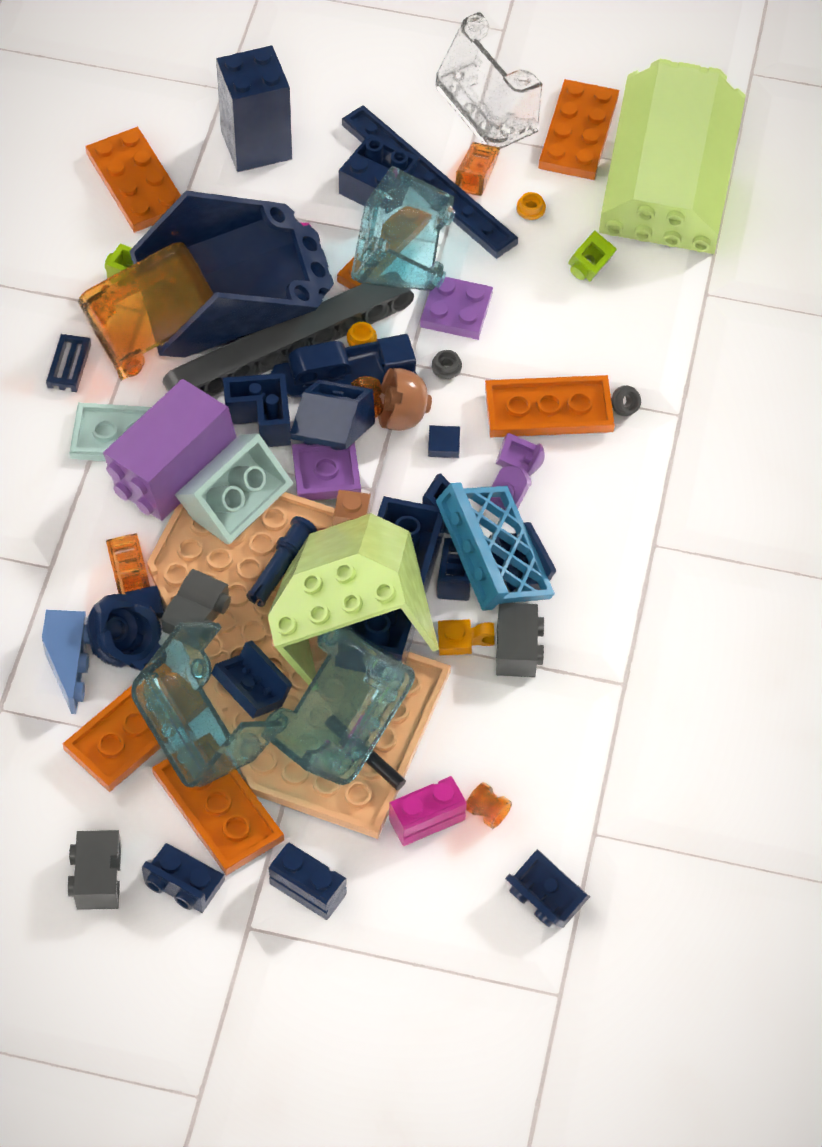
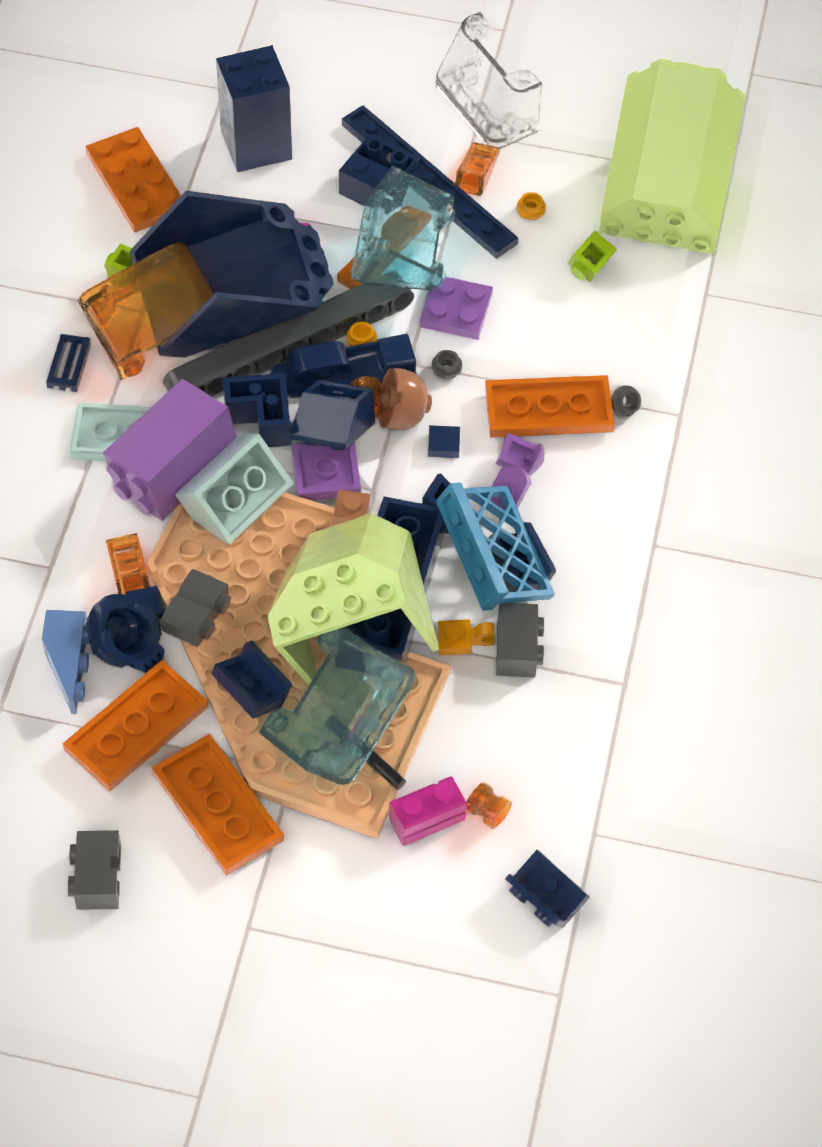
(183, 717): clear light blue windscreen -> none
(183, 878): dark blue bracket -> none
(287, 549): dark blue pin -> none
(307, 881): dark blue brick -> none
(456, 585): dark blue slope -> none
(579, 129): orange plate -> none

